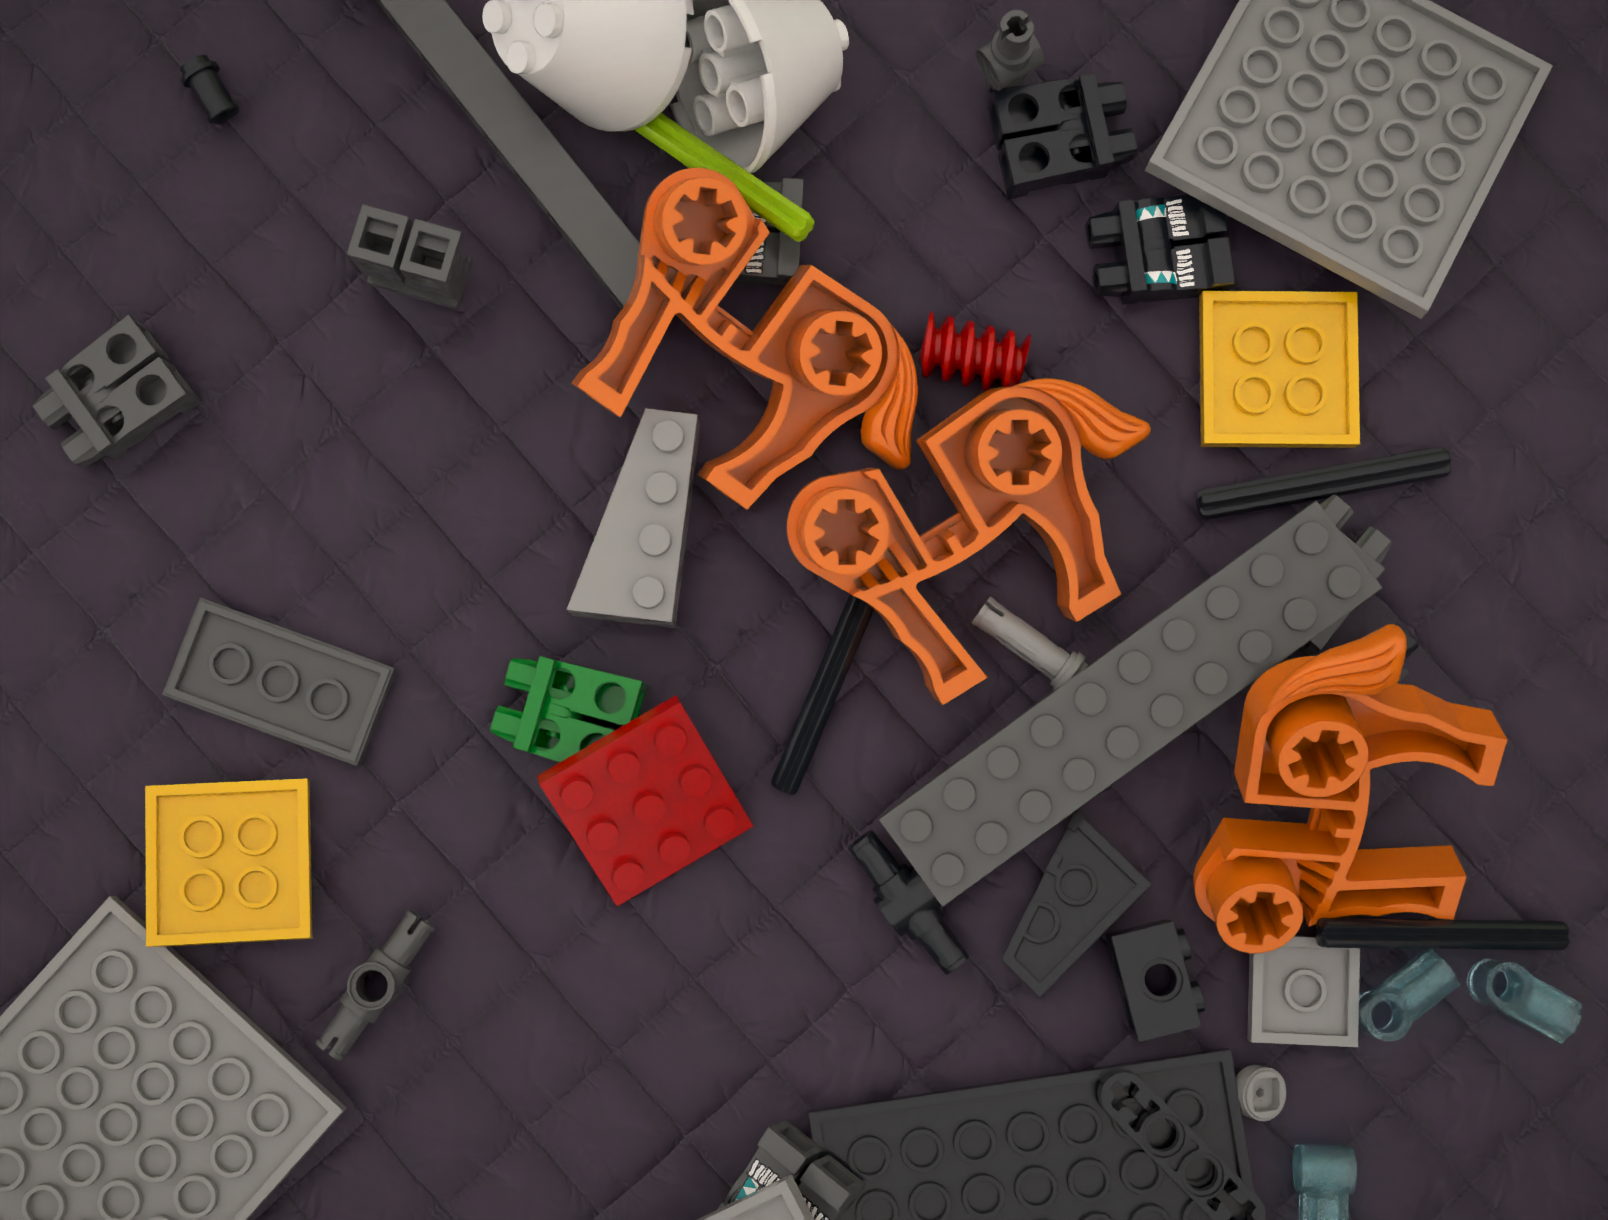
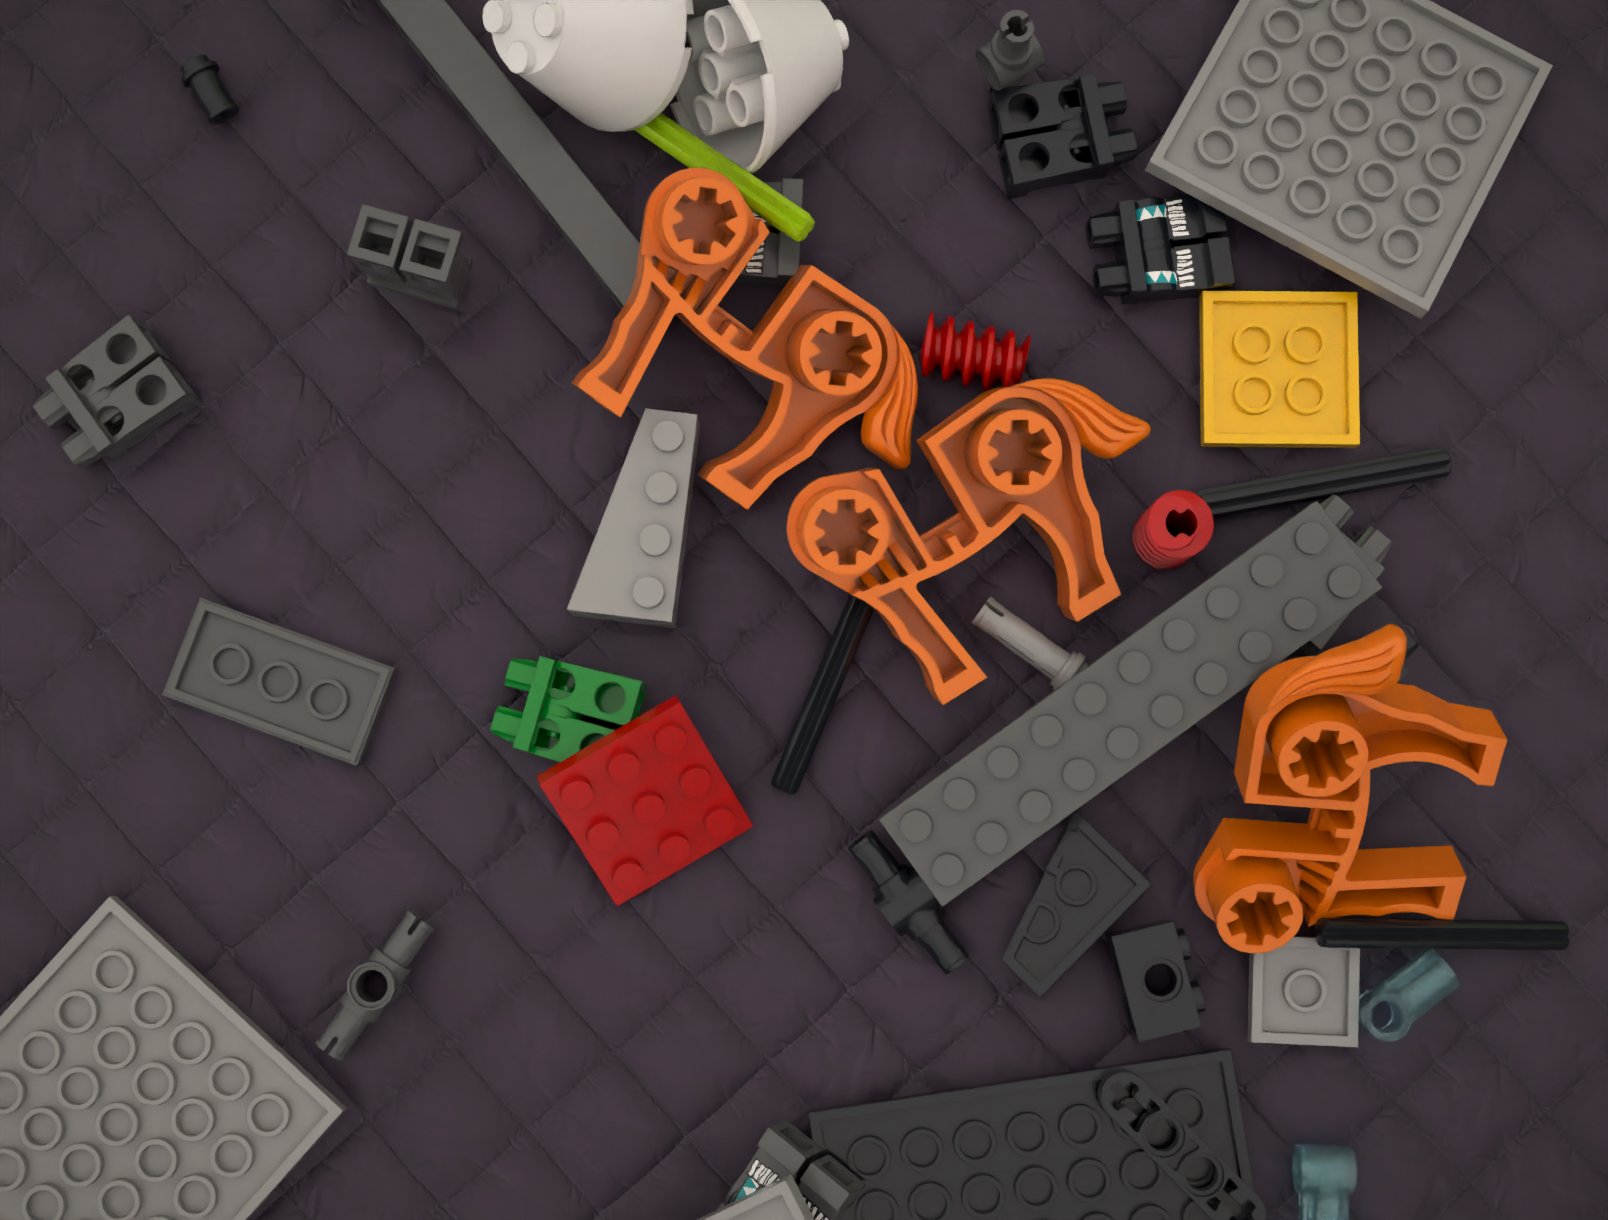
(228, 862): yellow plate -> none
(1188, 515): none -> red piece
(1260, 1092): light grey tile -> none
(1526, 999): clear light blue piece -> none

